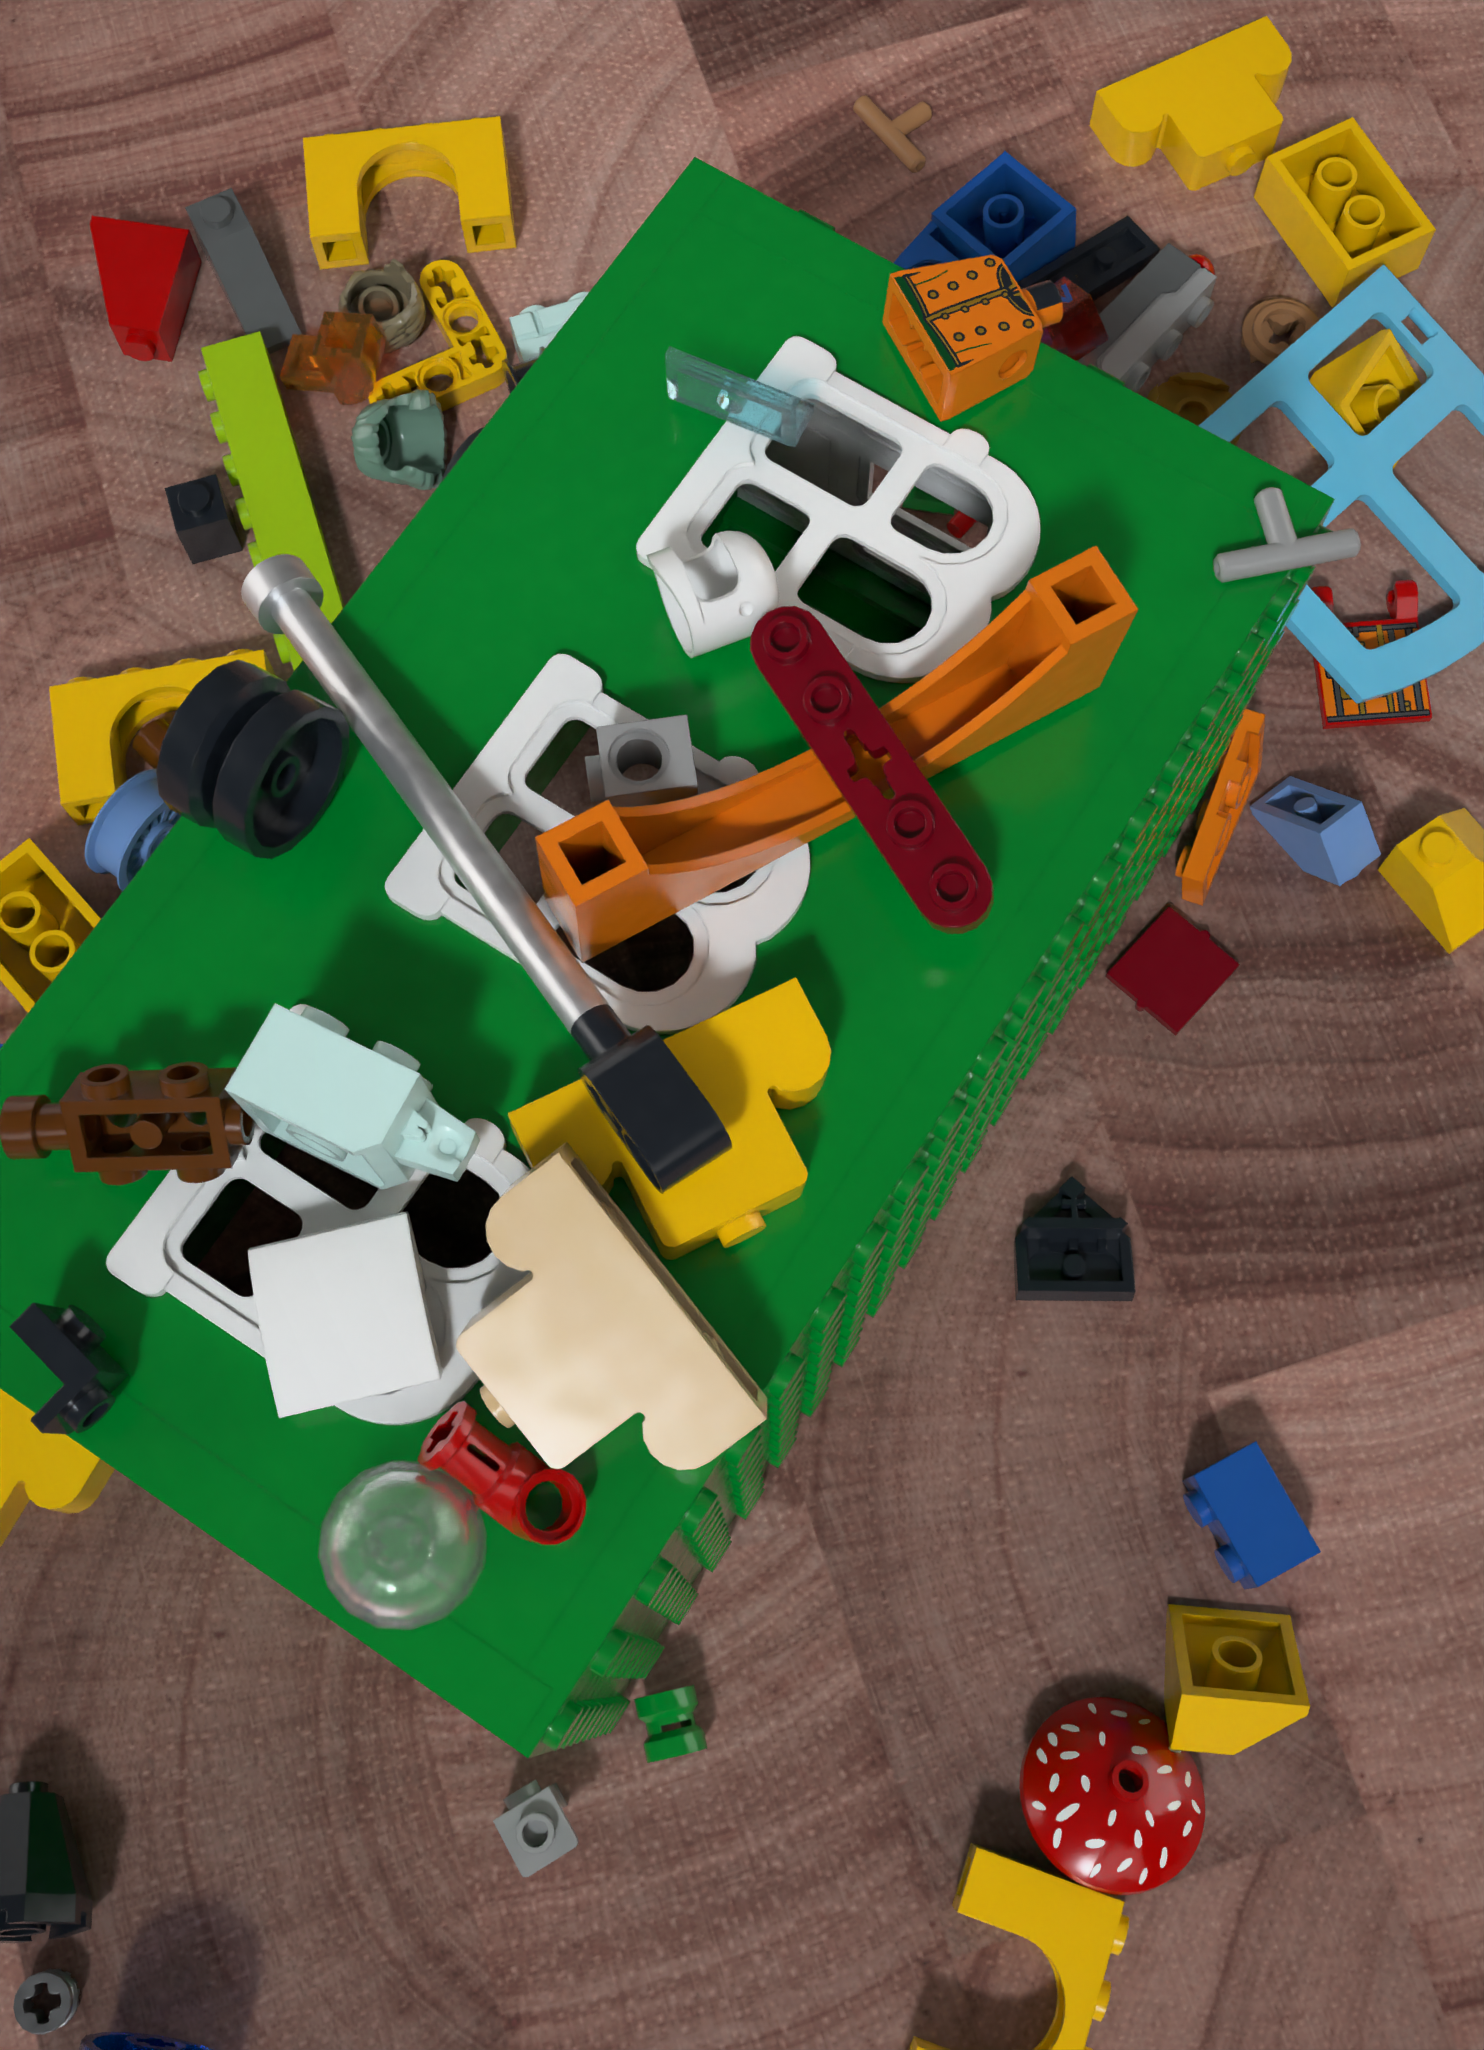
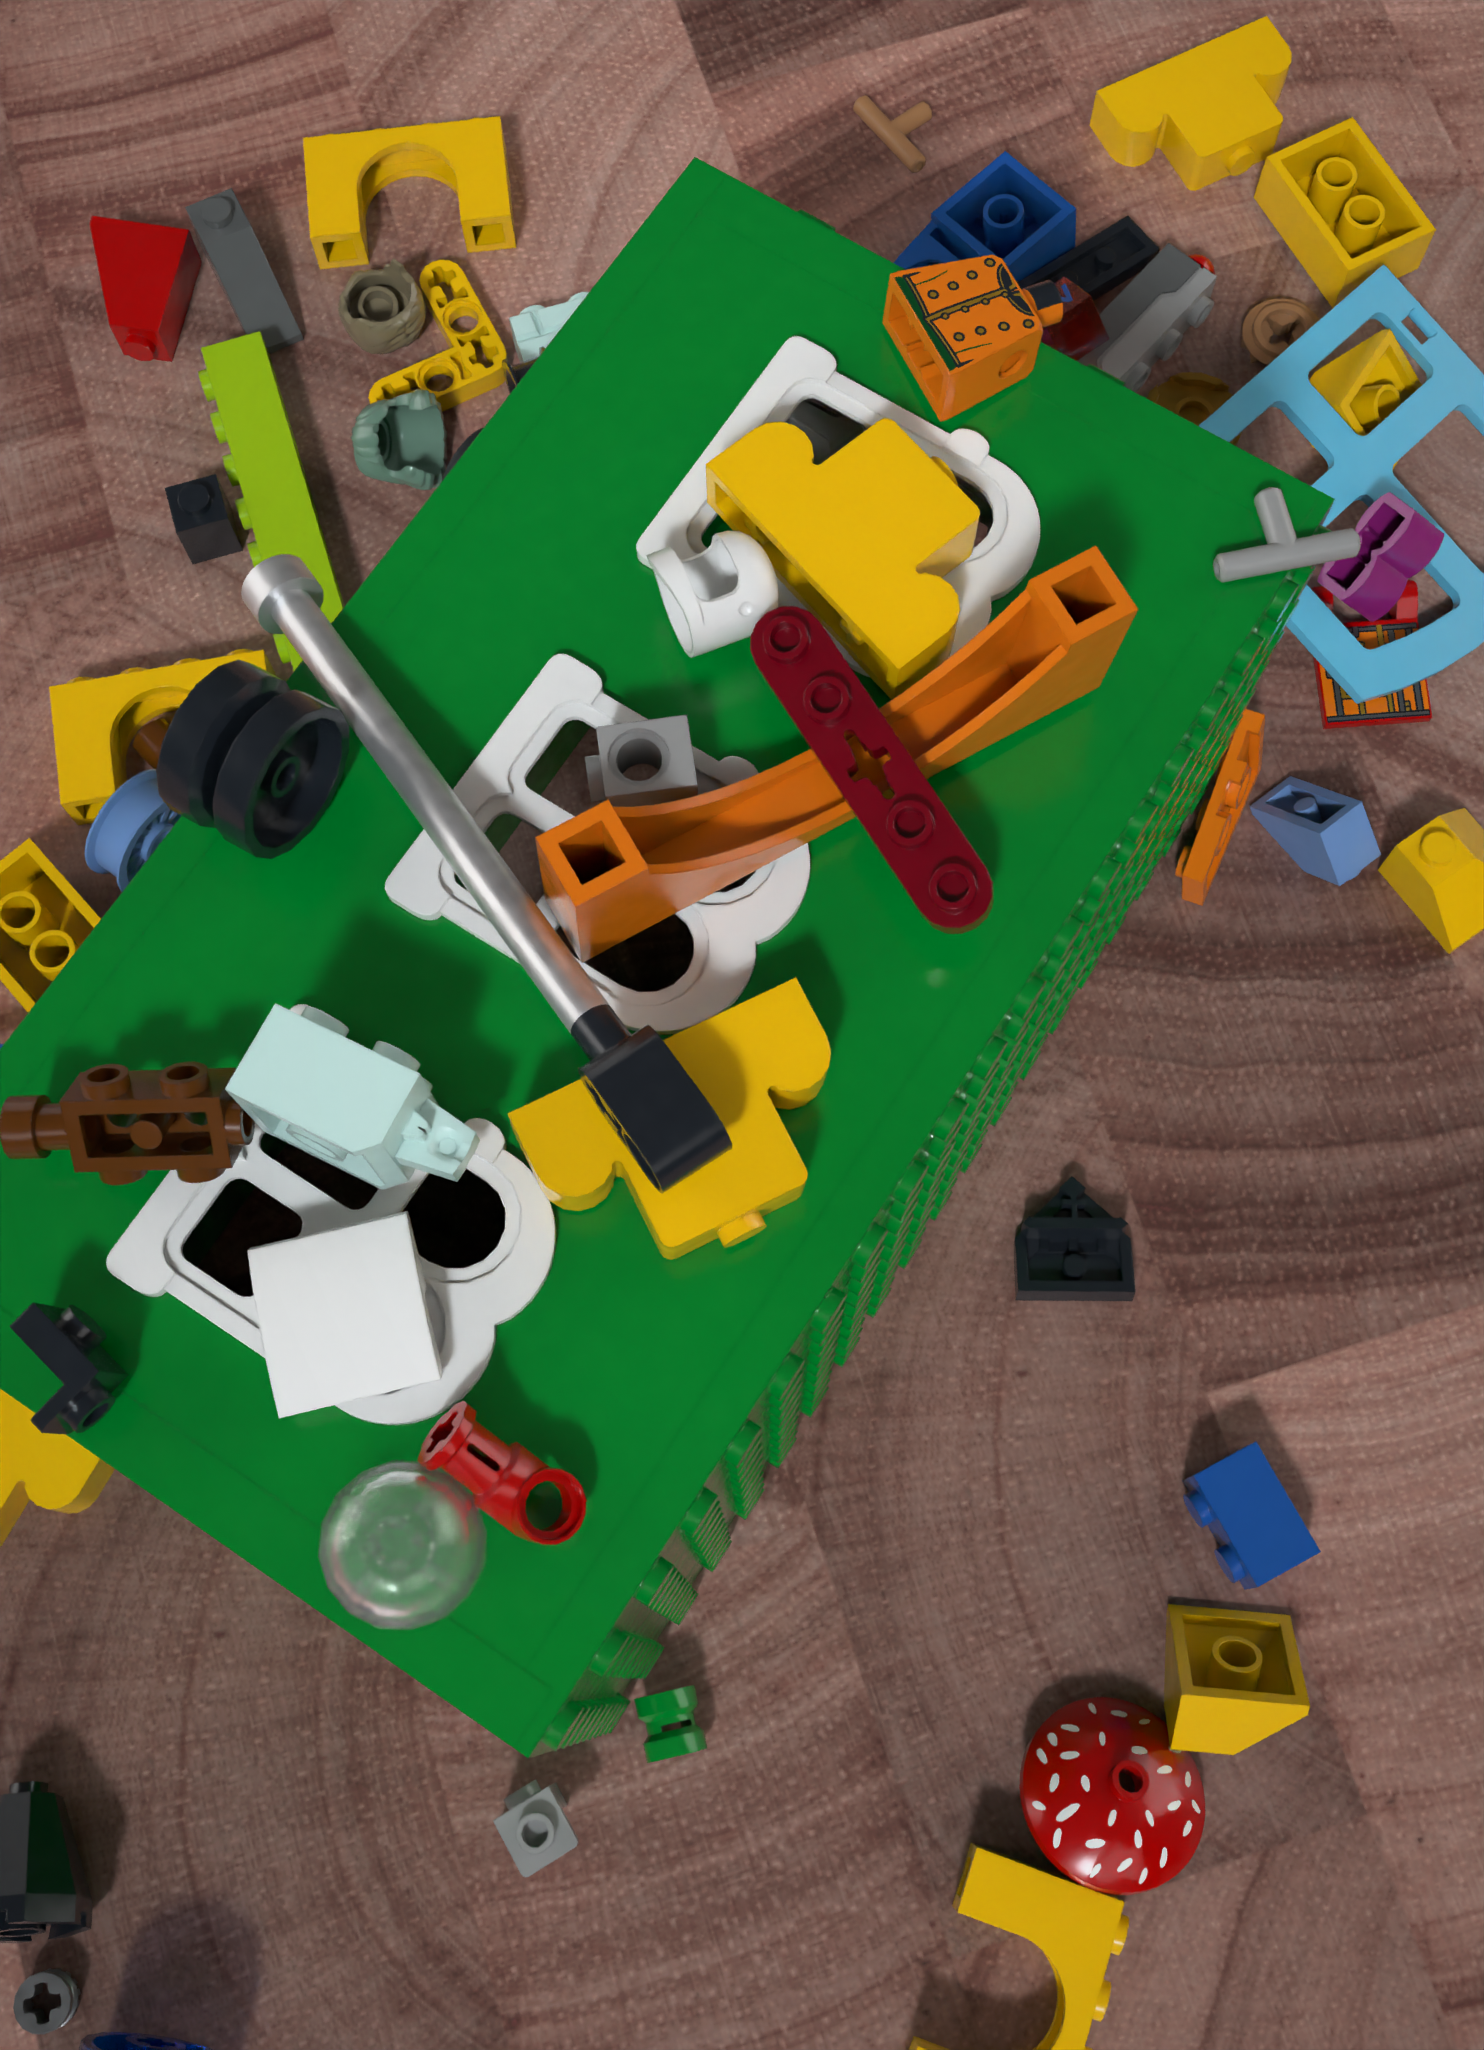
(337, 360): clear orange brick -> none
(599, 1331): tan brick -> none
(736, 398): clear light blue slope -> none
(856, 538): none -> yellow brick
(1172, 970): dark red piece -> none
(1392, 549): none -> magenta brick

